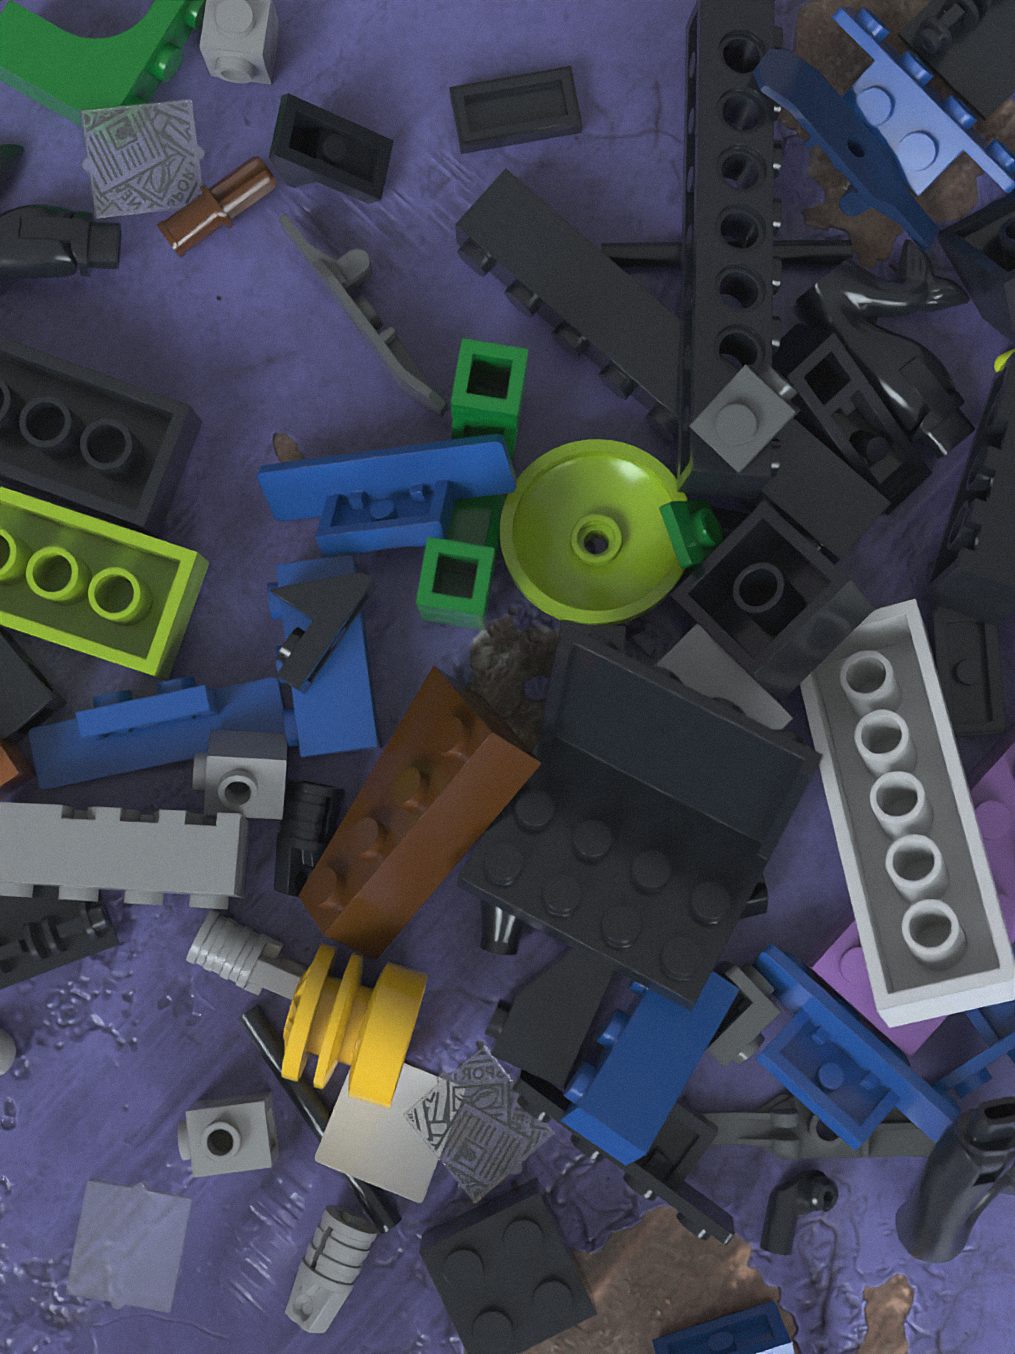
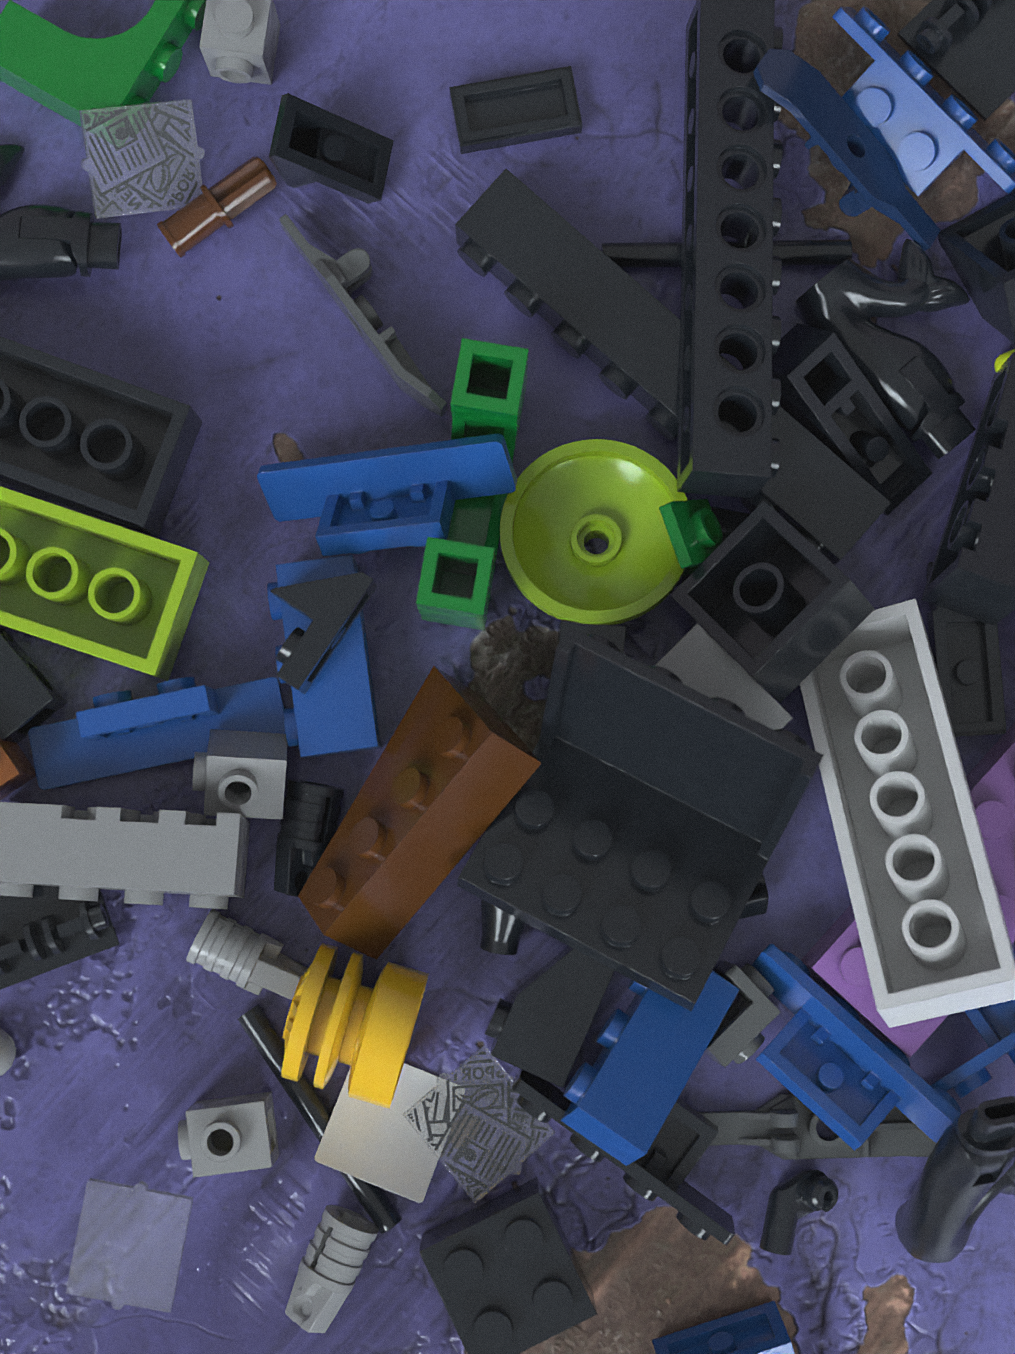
(747, 414): dark grey bracket -> none

